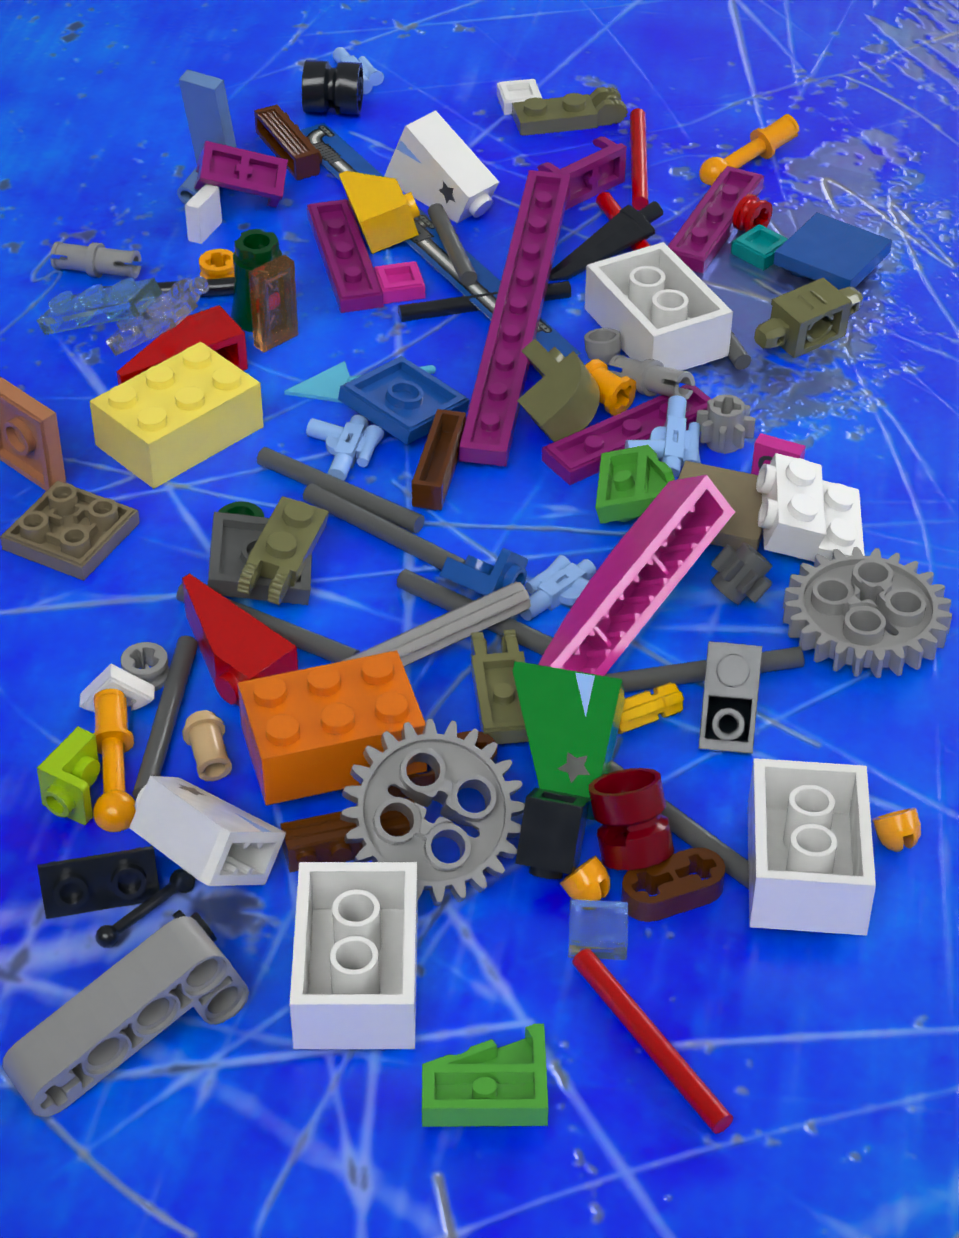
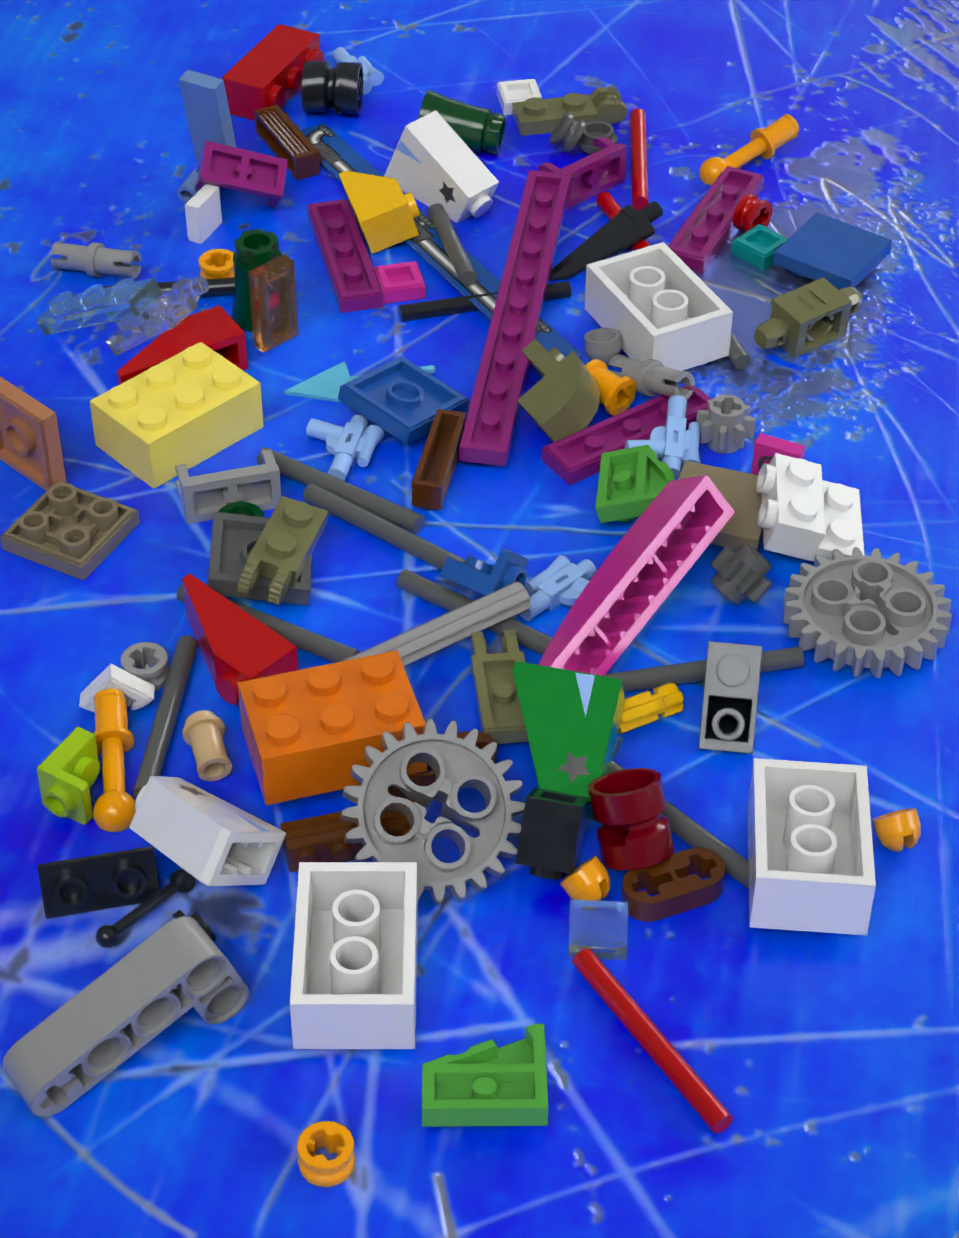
(210, 492): none -> light grey hinge
(270, 70): none -> red brick
(317, 1168): none -> light orange bush
(473, 124): none -> dark green plant
(567, 132): none -> dark grey bush
(592, 131): none -> dark grey plate

